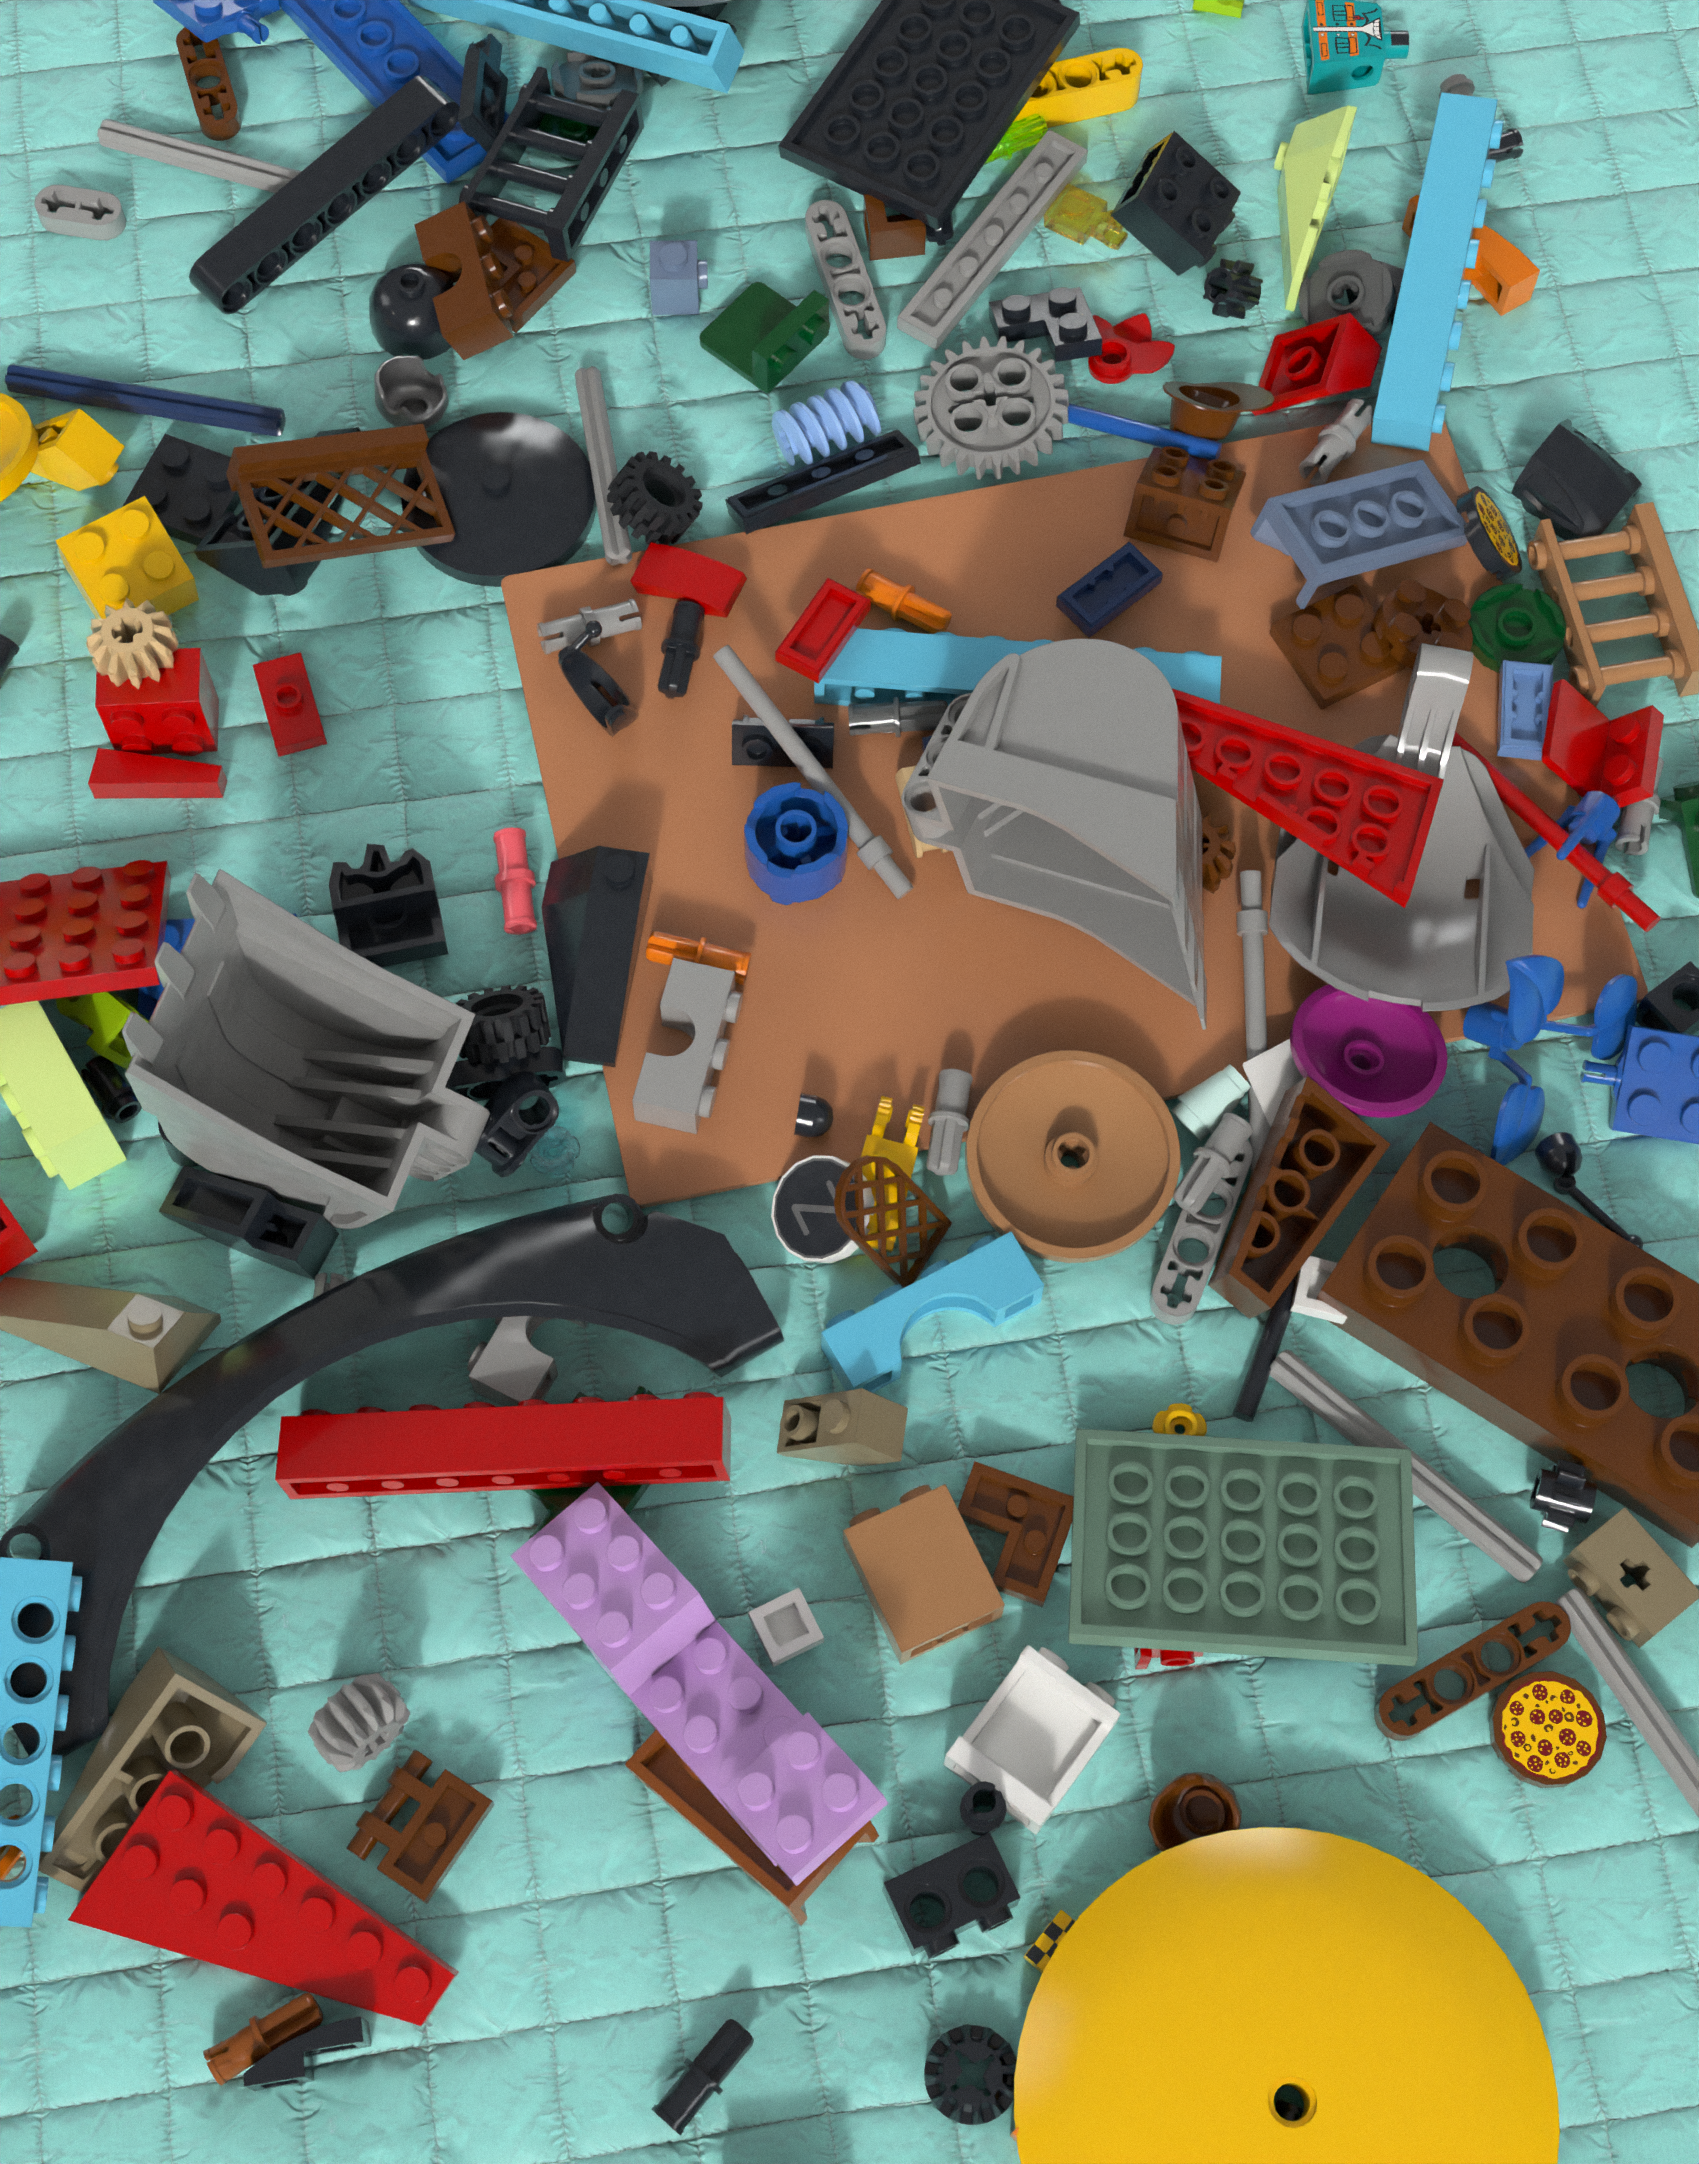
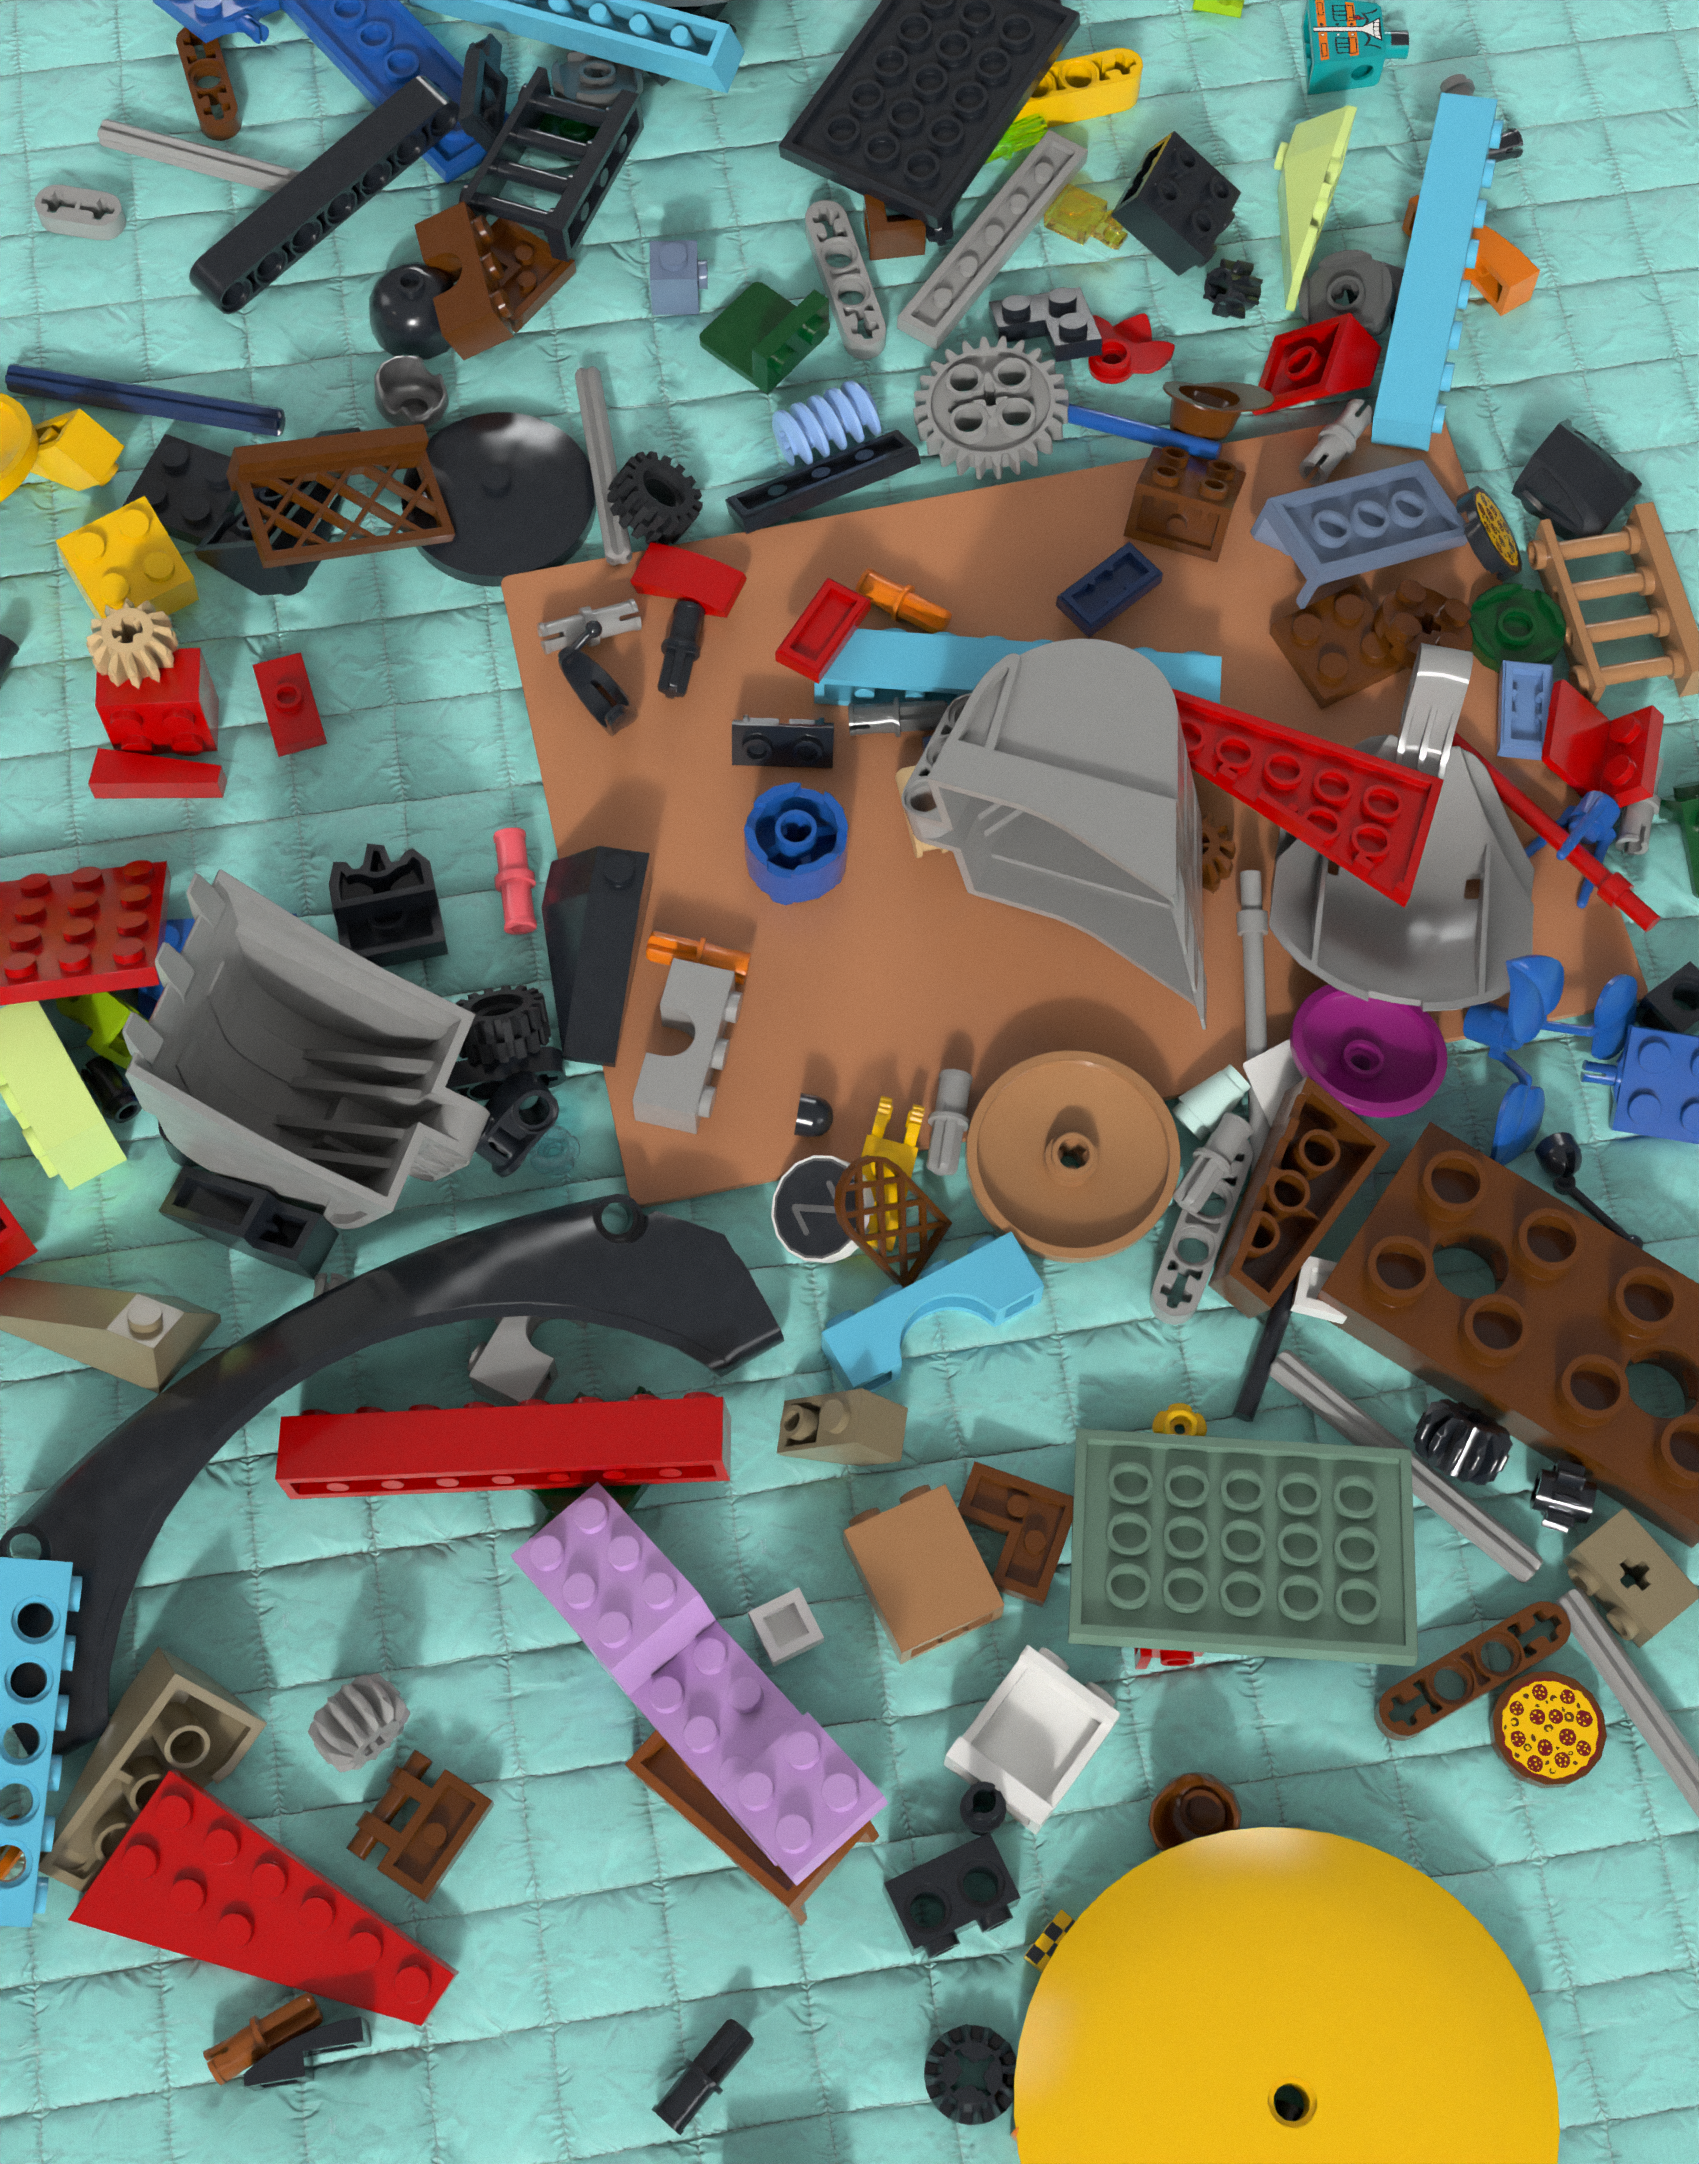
(872, 850): light grey bar -> none
(1462, 1442): none -> black gear

